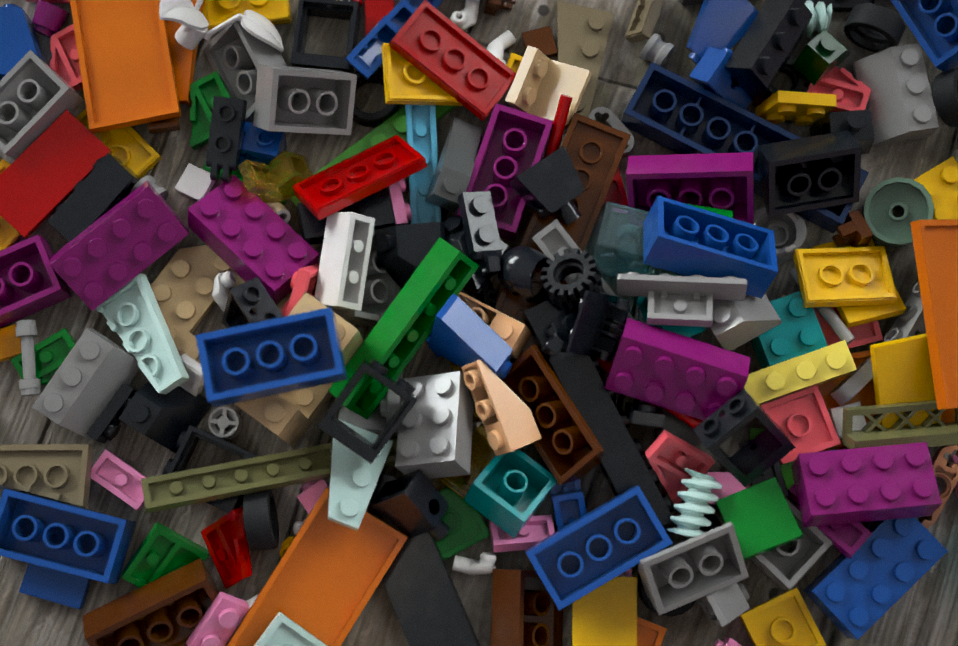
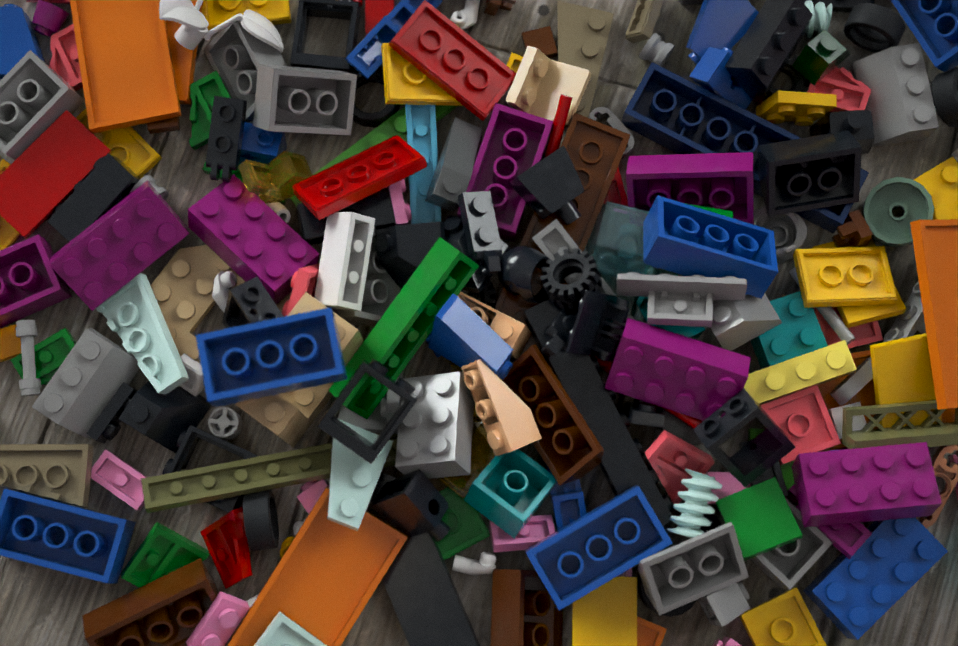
(55, 586): blue tile -> none
(194, 182): white tile -> none
(500, 44): white arm -> none

